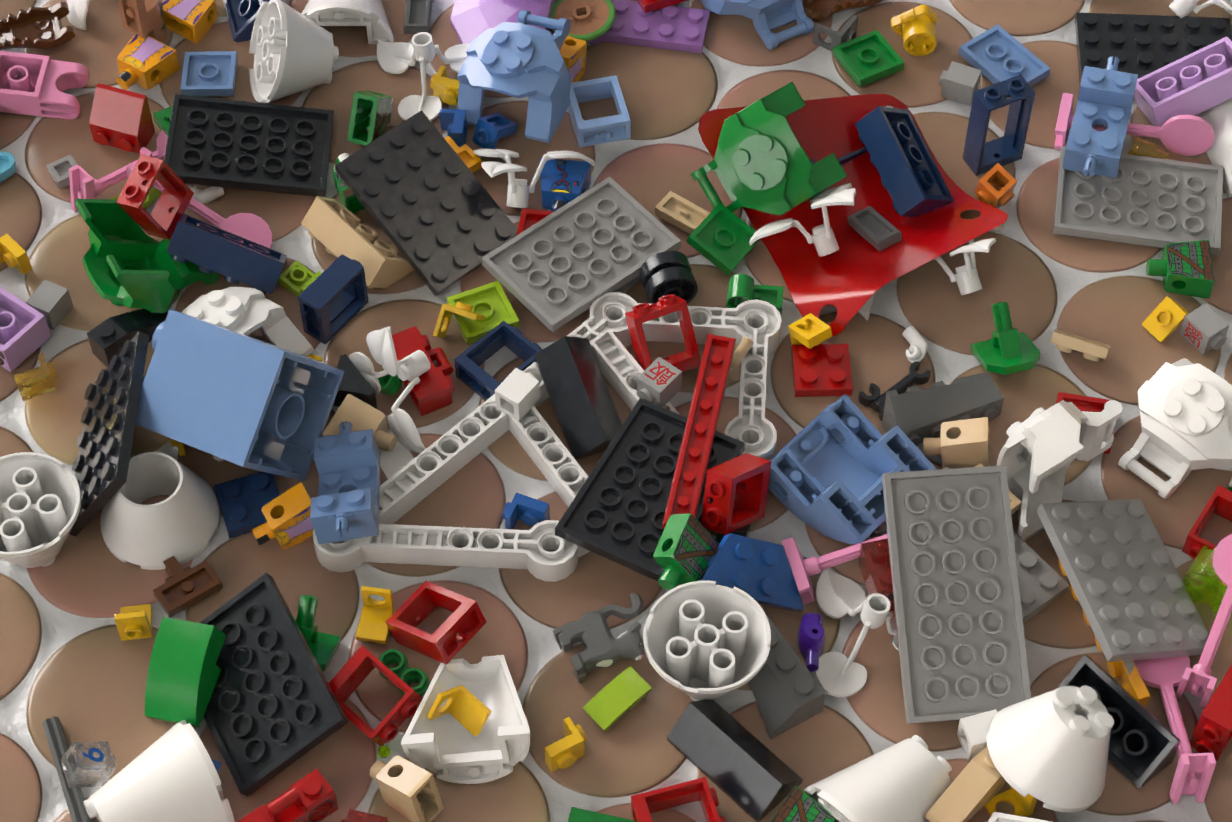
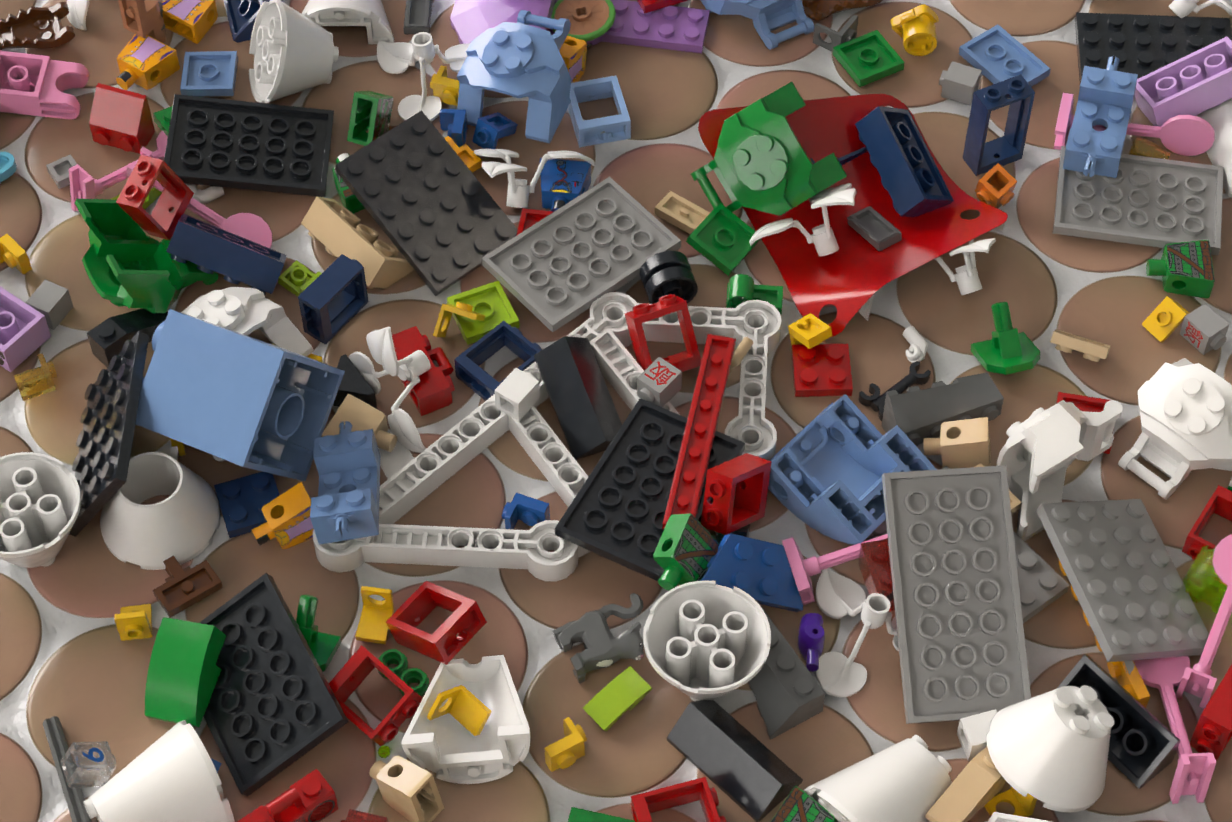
(389, 384): green plate -> none

